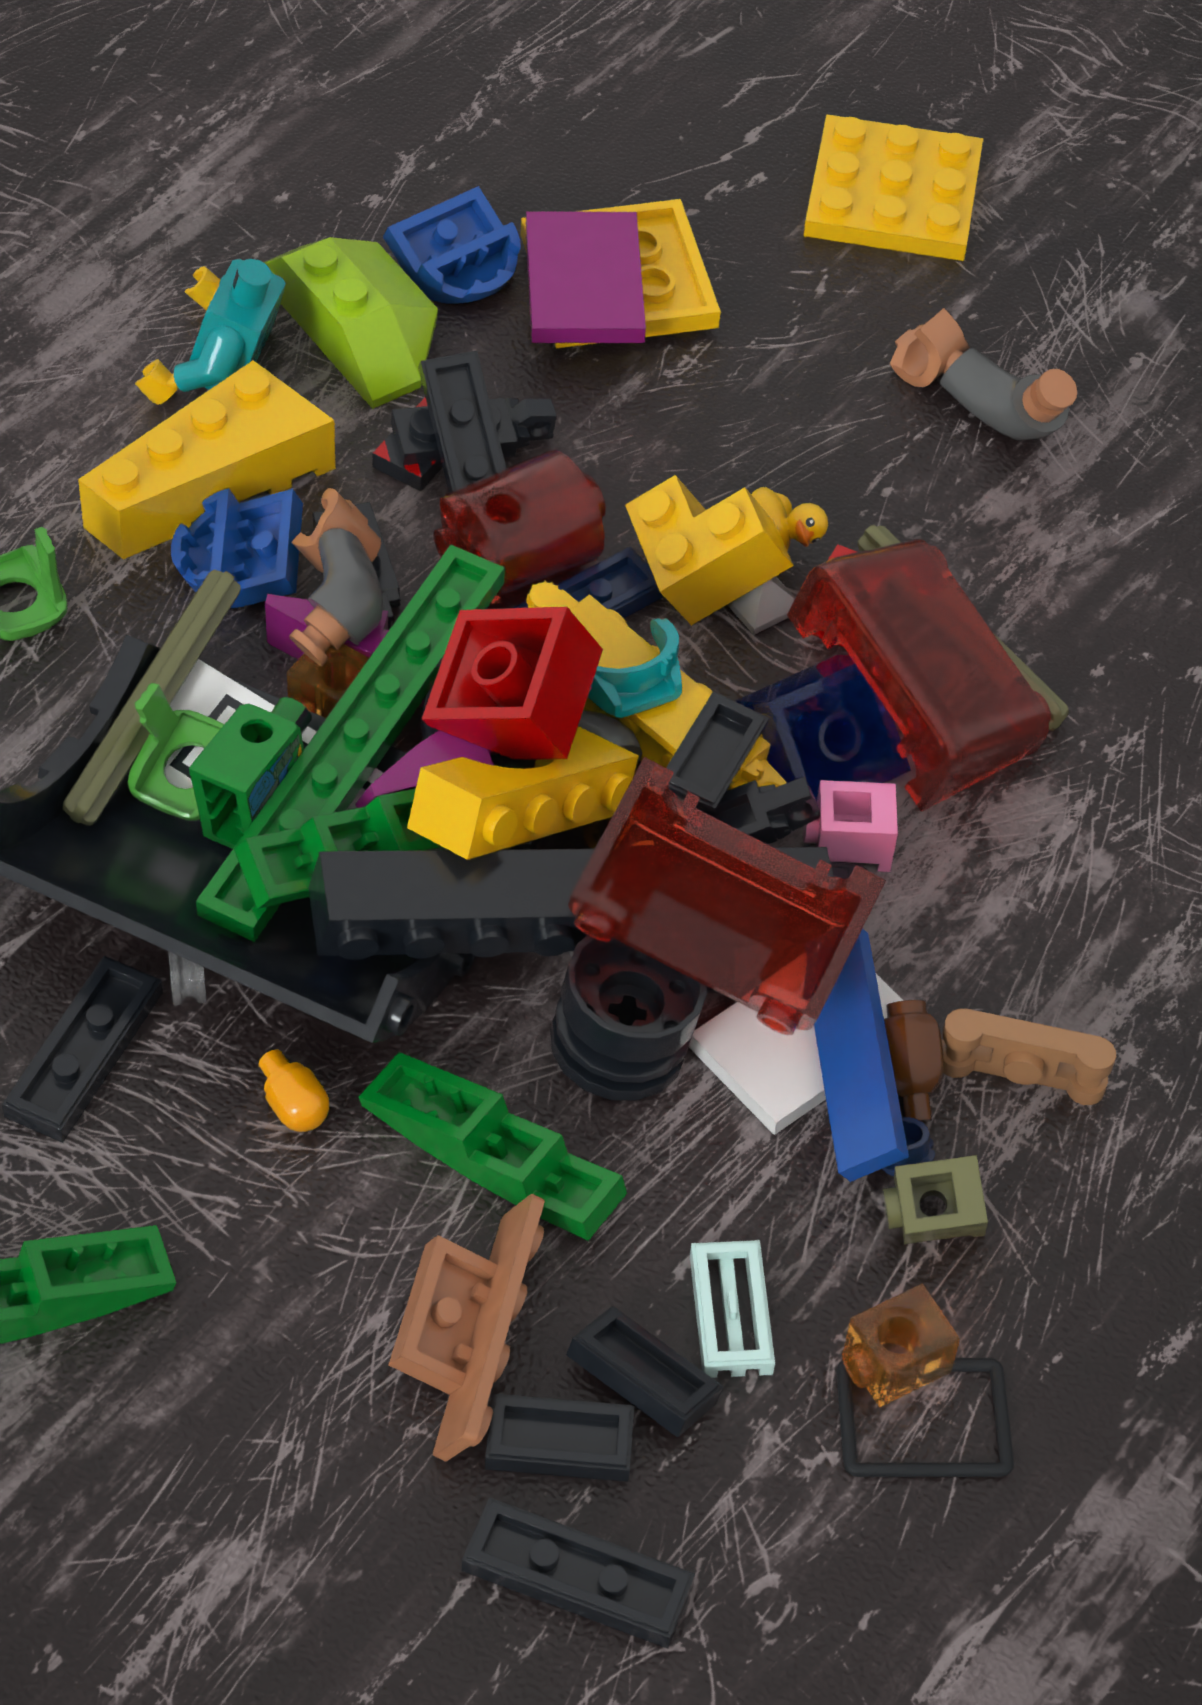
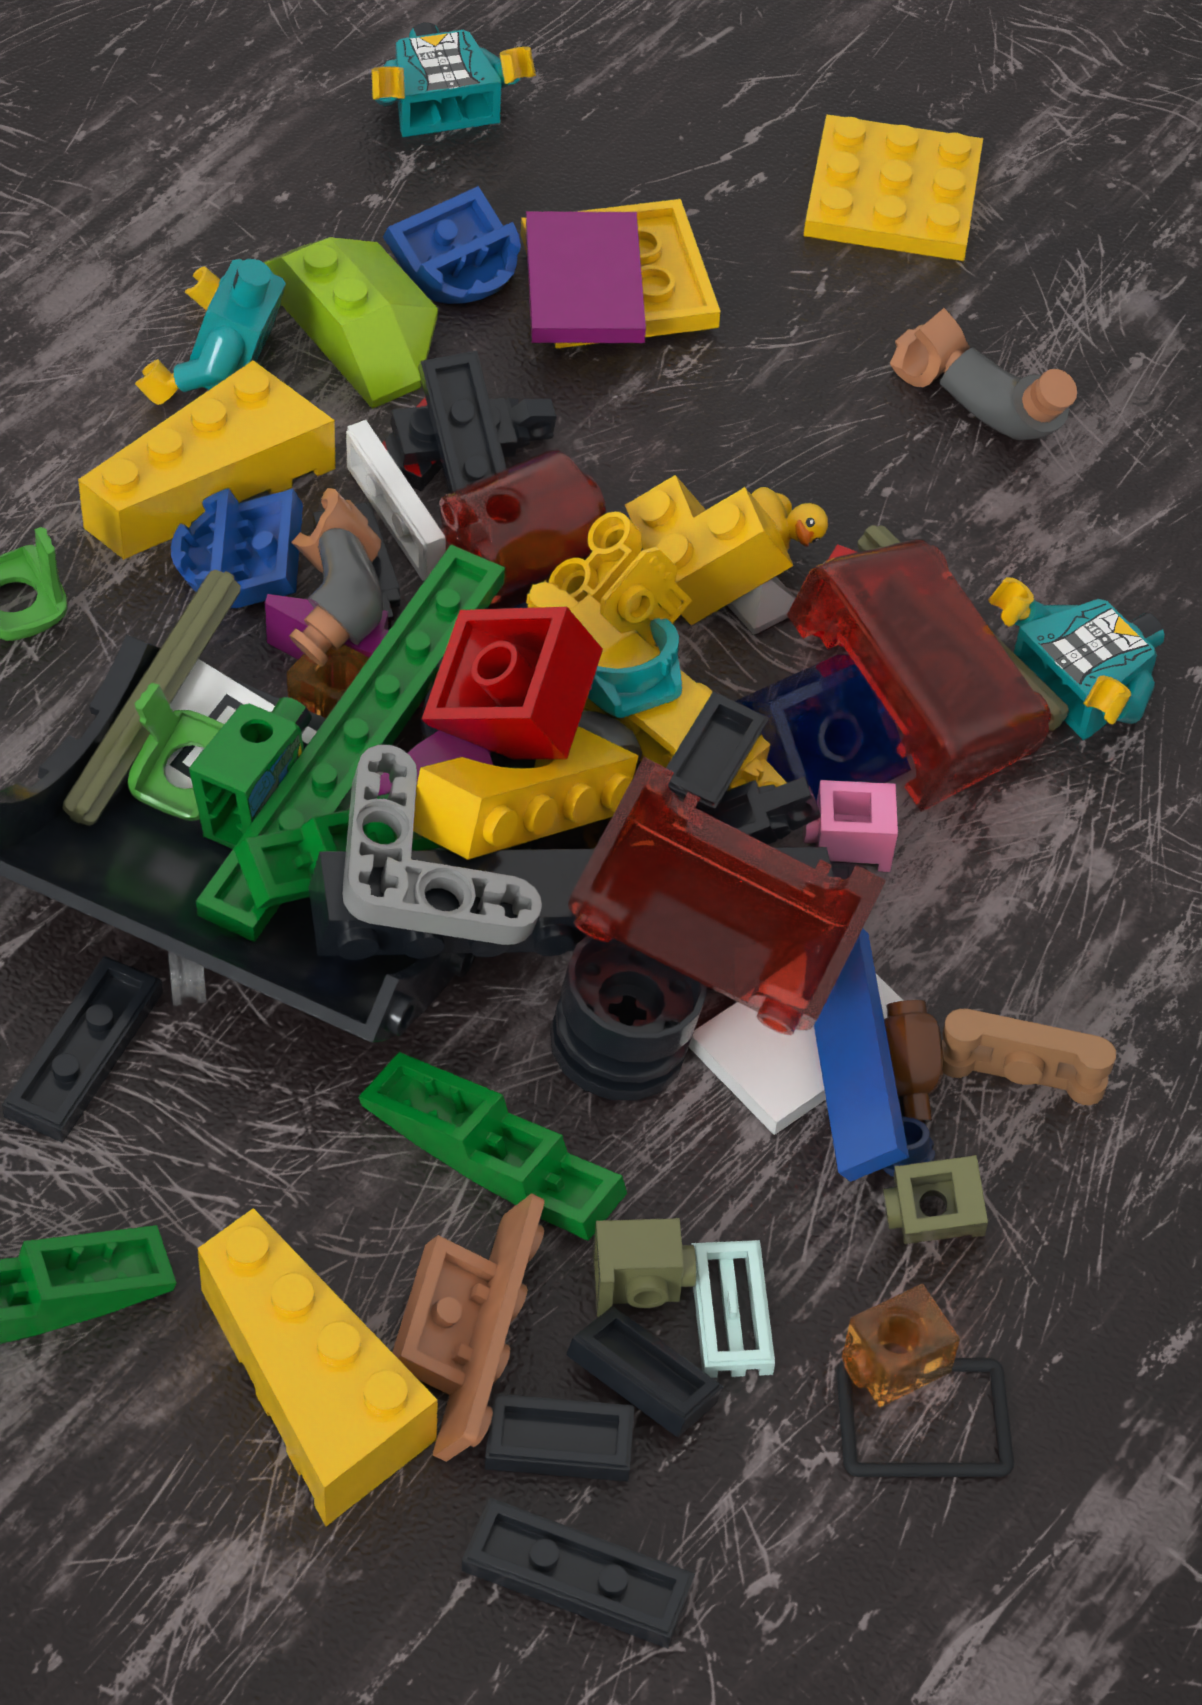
(293, 1092): light orange cylinder -> none
(317, 1369): none -> yellow wedge
(394, 499): none -> white tile
(407, 880): none -> light grey beam
(447, 80): none -> torso
(626, 581): none -> yellow piece
(641, 1263): none -> olive brick
(1085, 655): none -> torso

